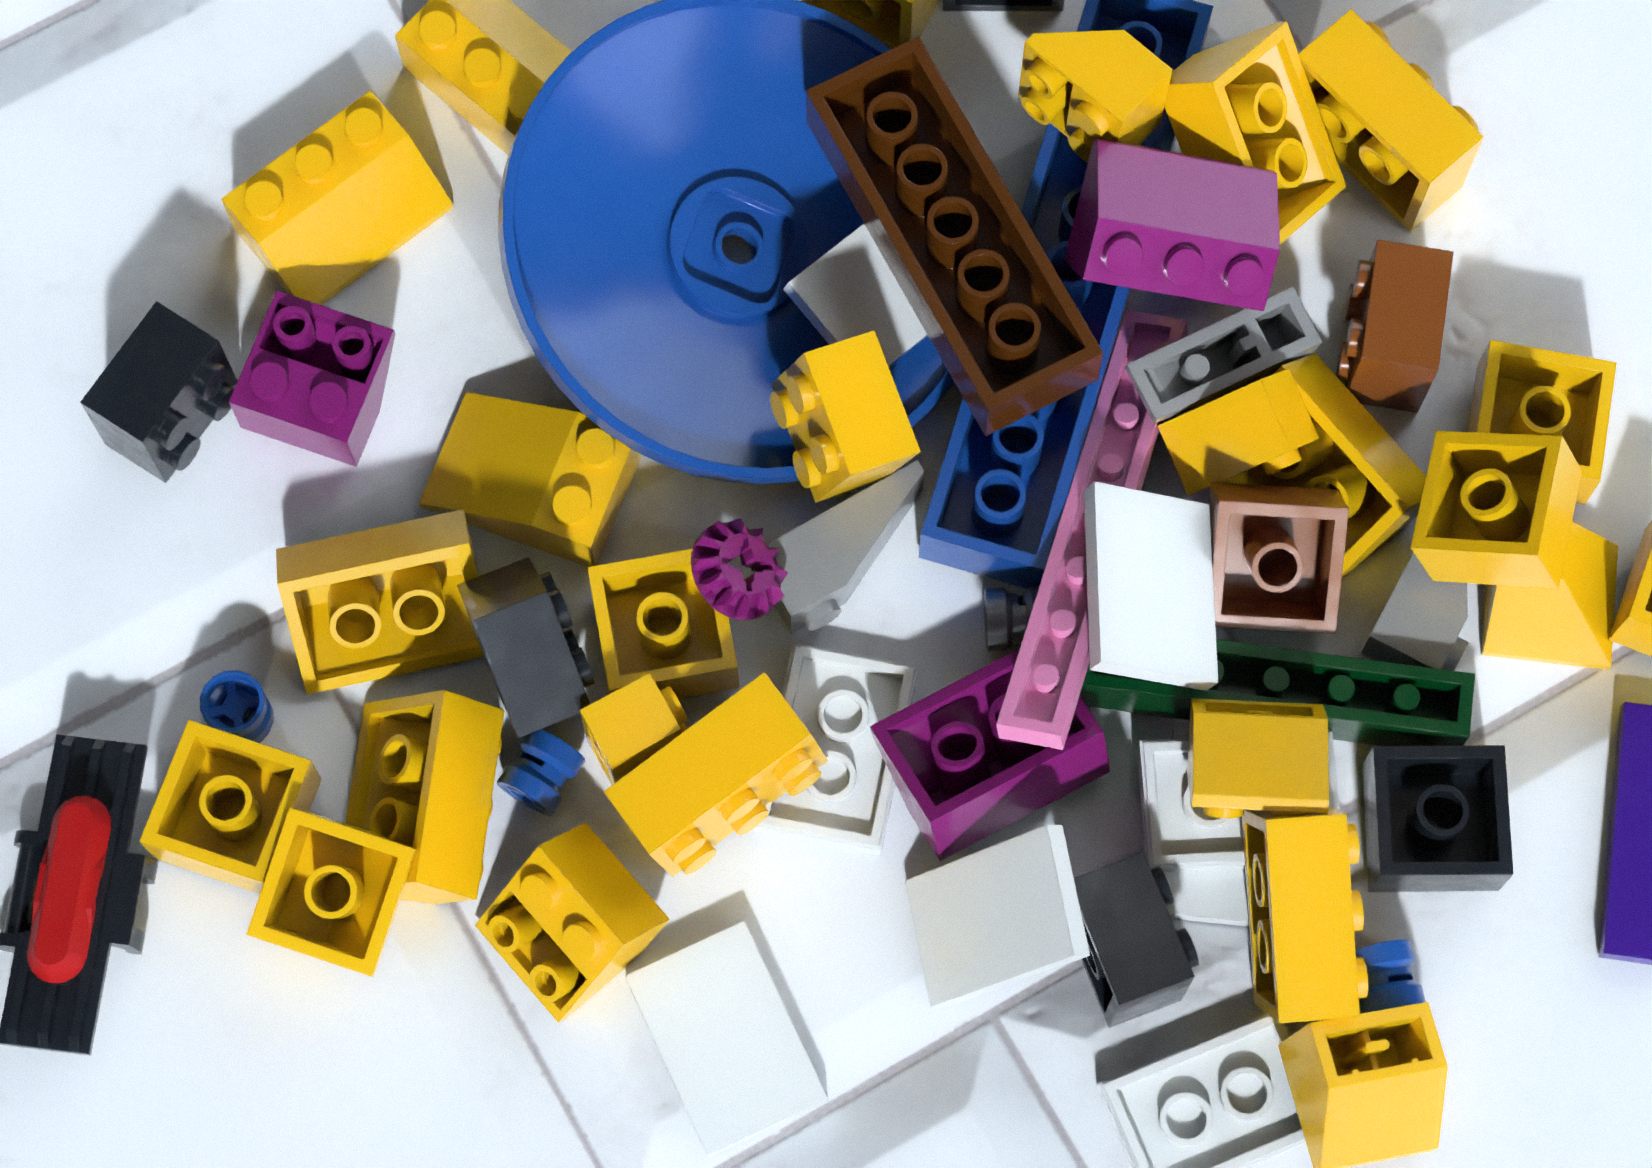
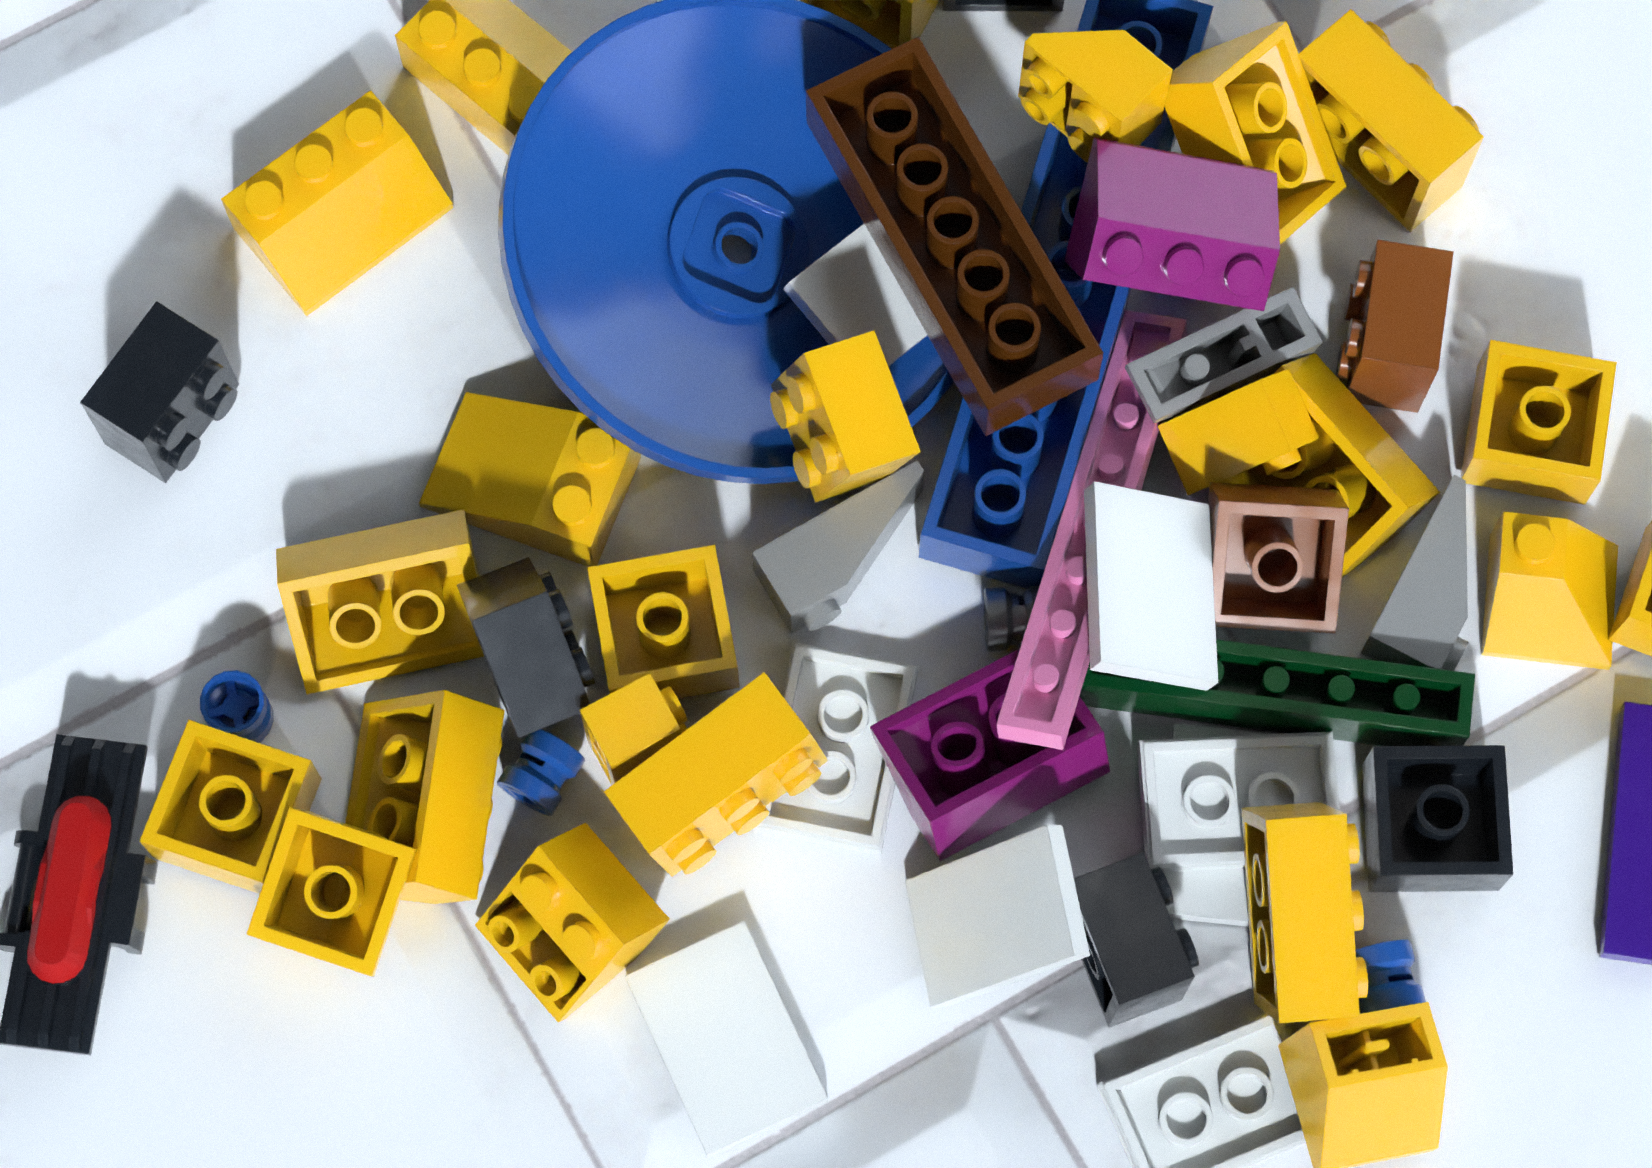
(314, 378): magenta slope -> none
(724, 585): magenta gear -> none
(1258, 757): yellow slope -> none
(1497, 509): yellow brick -> none

